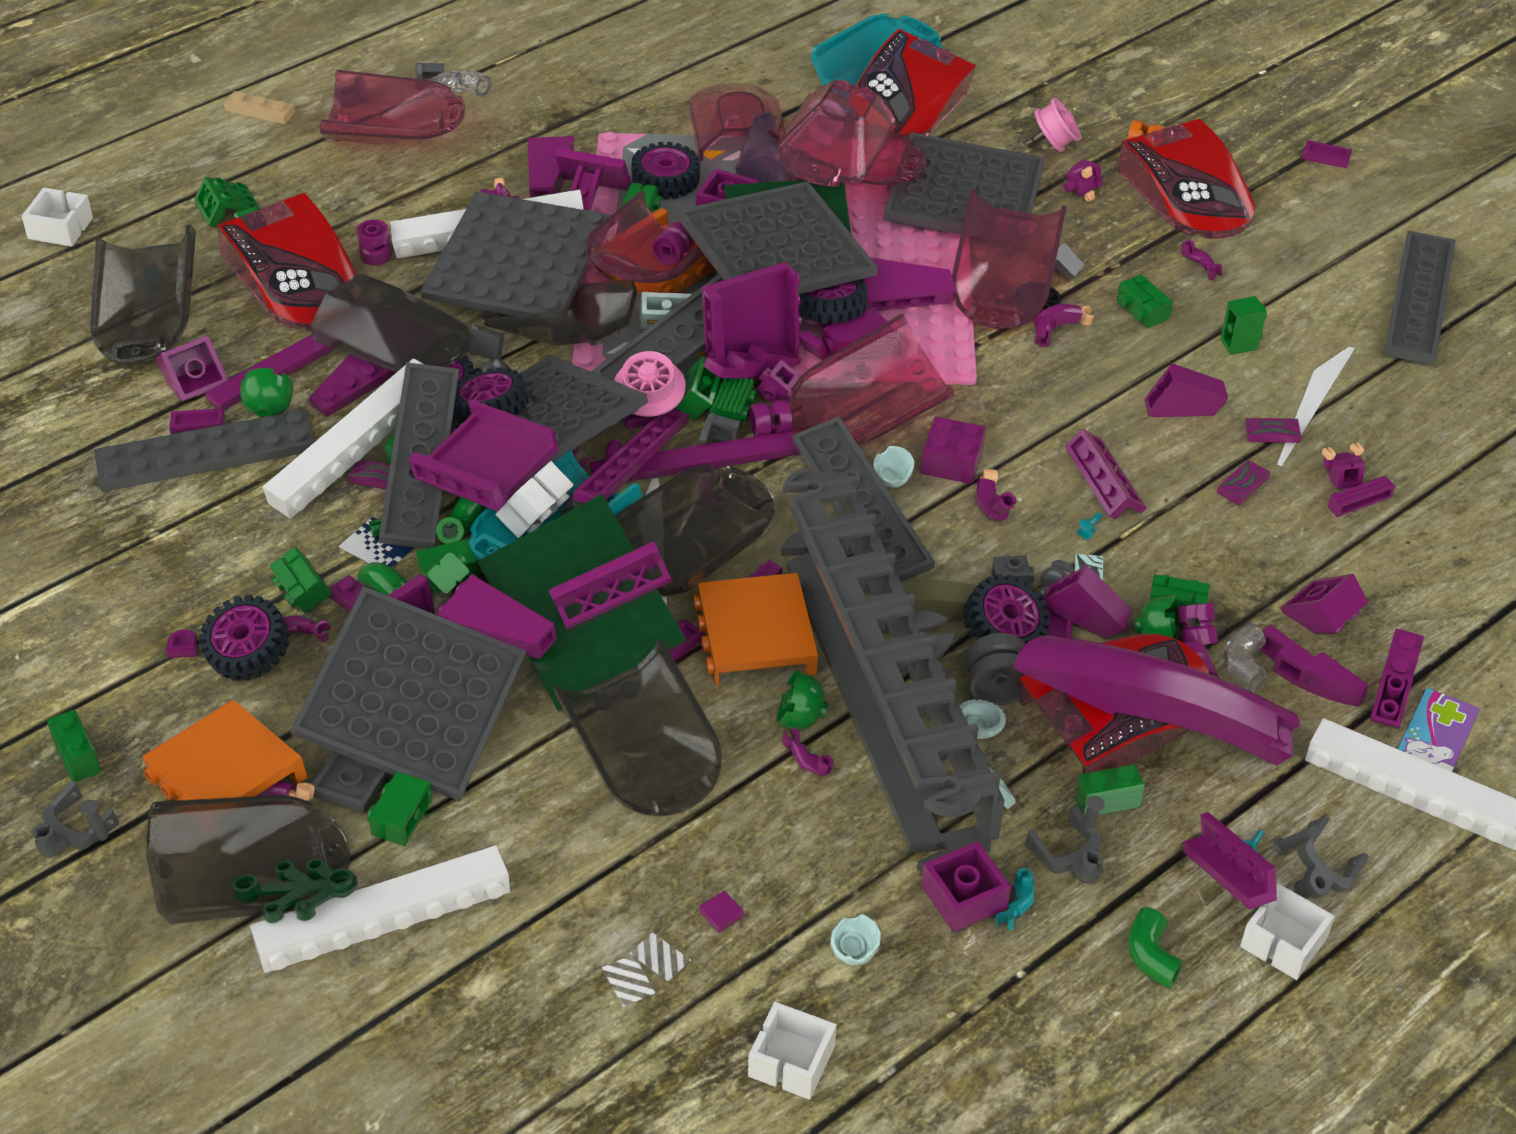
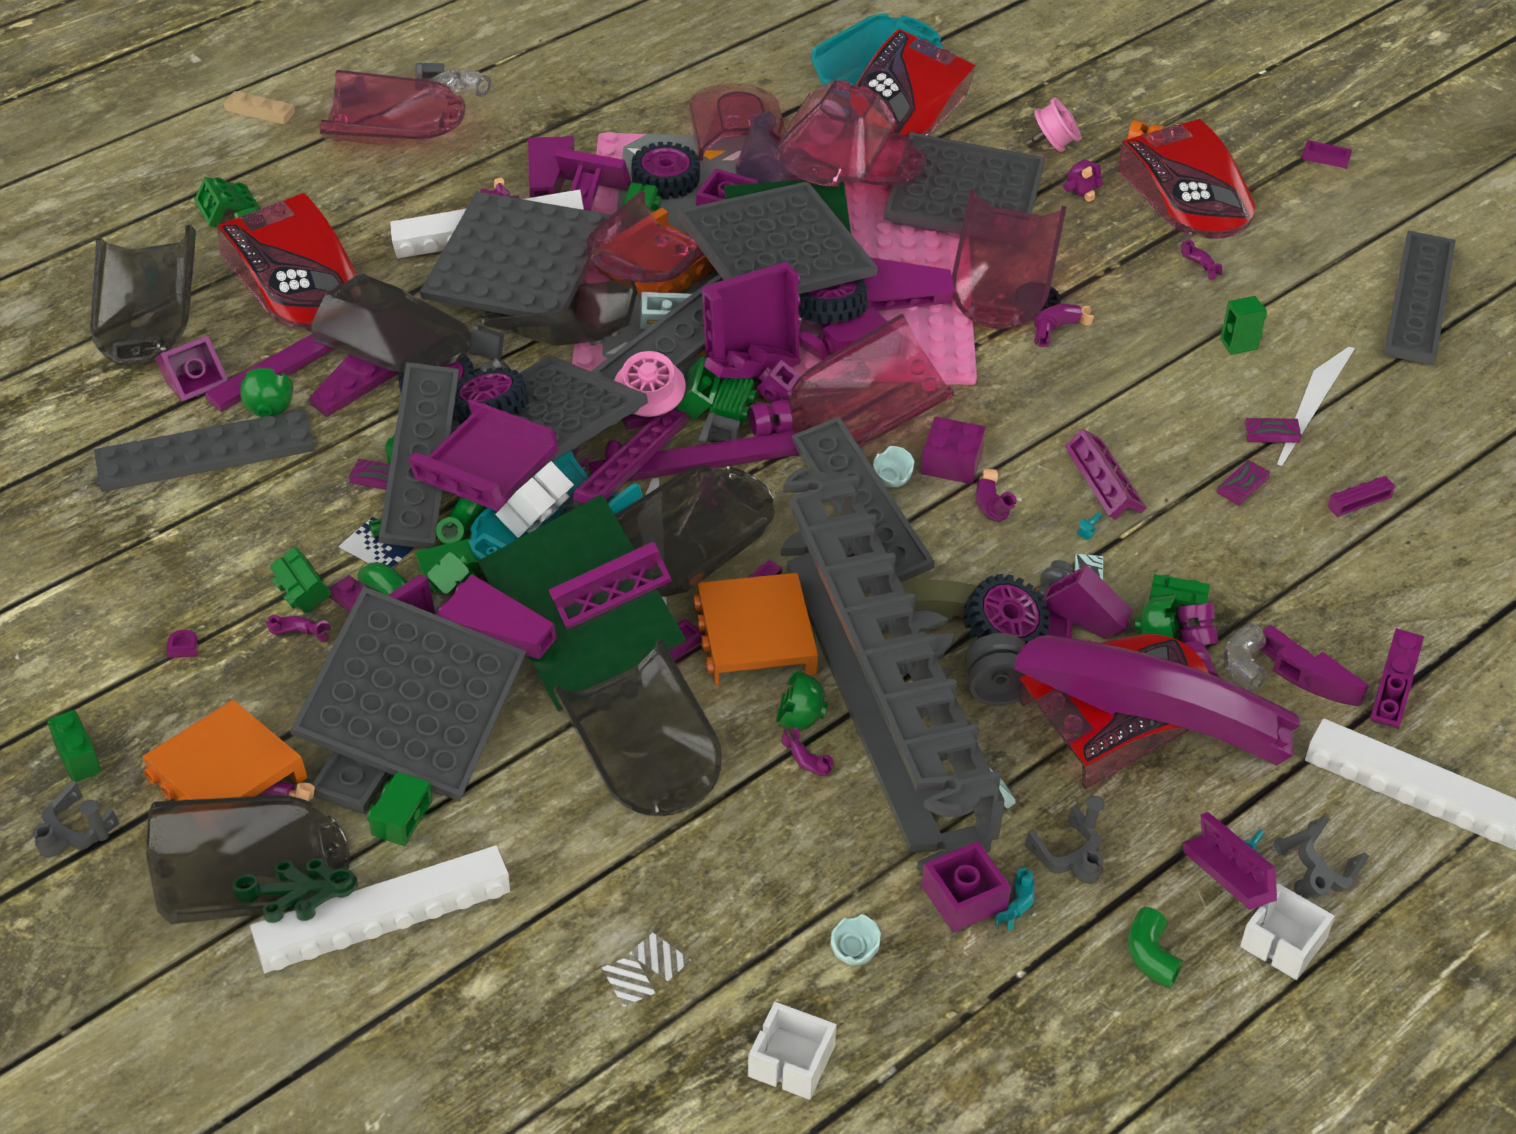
(49, 218): white piece -> none
(195, 419): magenta tile -> none
(244, 637): wheel -> none
(337, 449): white brick -> none
(374, 242): magenta wheel -> none
(672, 244): magenta wheel -> none
(721, 911): magenta tile -> none
(986, 715): light aqua hat -> none
(1014, 566): dark grey brick -> none
(1067, 262): tile -> none
(1118, 787): green brick -> none
(1144, 301): green brick -> none
(1185, 393): magenta slope -> none
(1326, 603): magenta slope -> none
(1344, 468): magenta piece -> none
(1439, 729): sticker -> none

